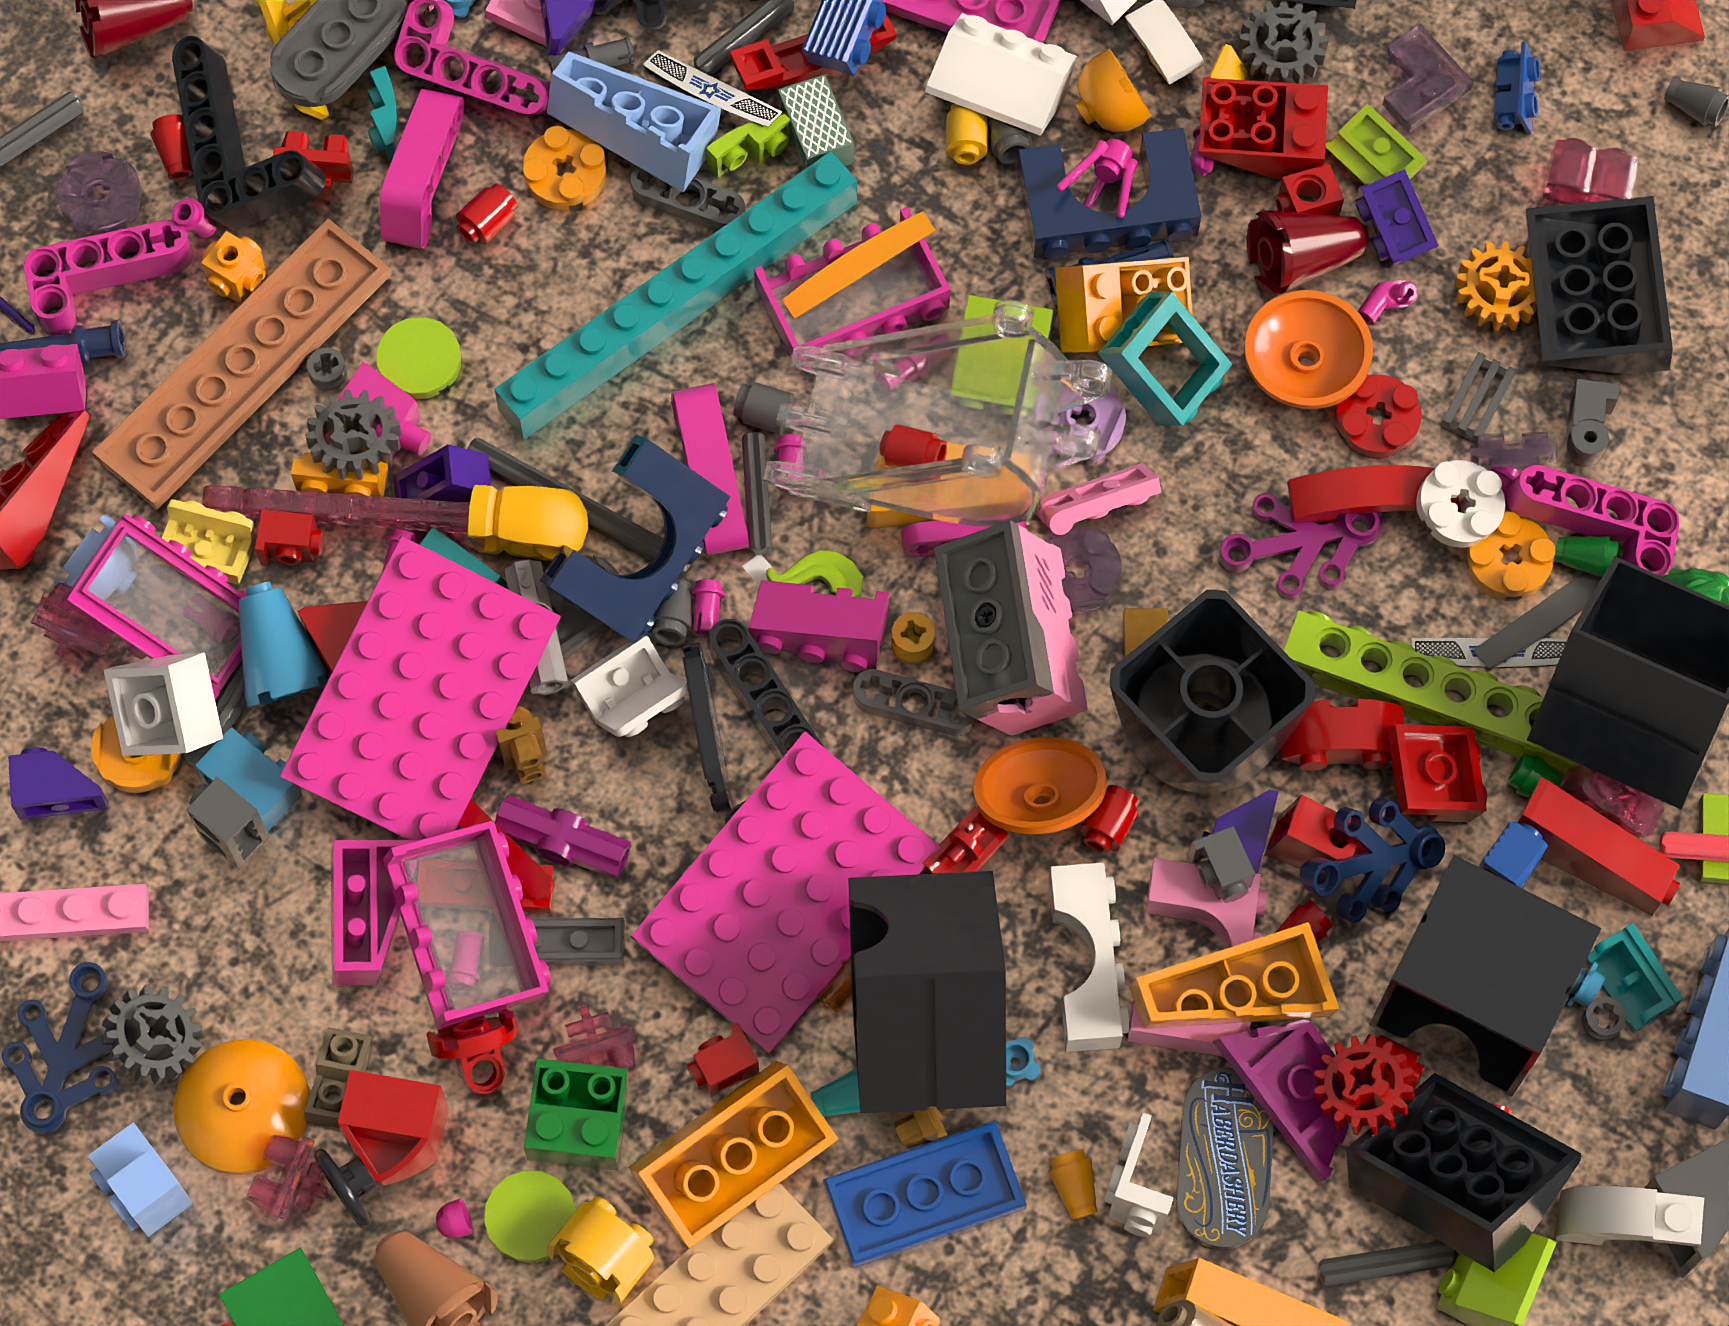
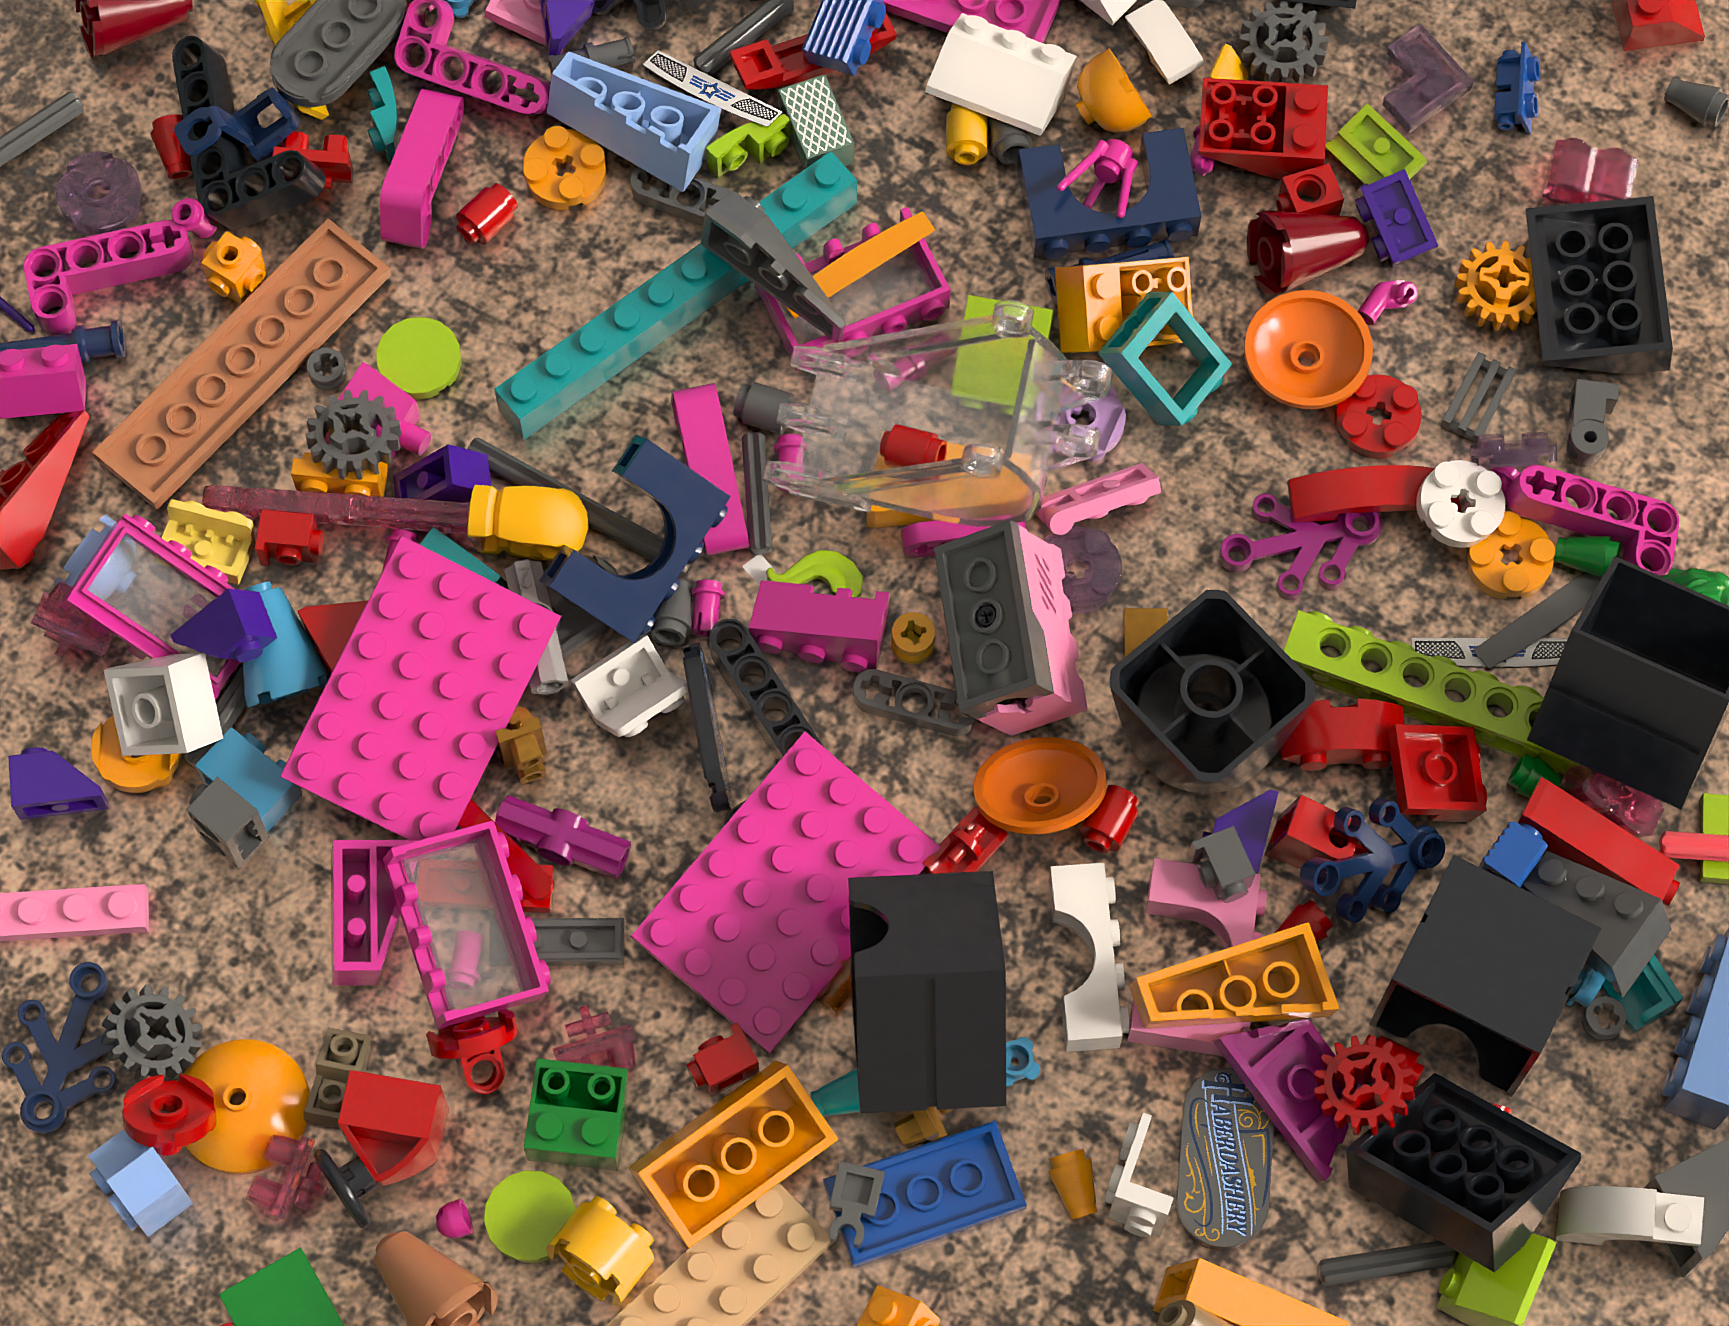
(167, 1133): none -> red plate
(229, 627): none -> dark purple slope
(241, 125): none -> dark blue piece
(752, 245): none -> dark grey wedge
(856, 1196): none -> dark grey plate
(1629, 918): none -> dark grey wedge

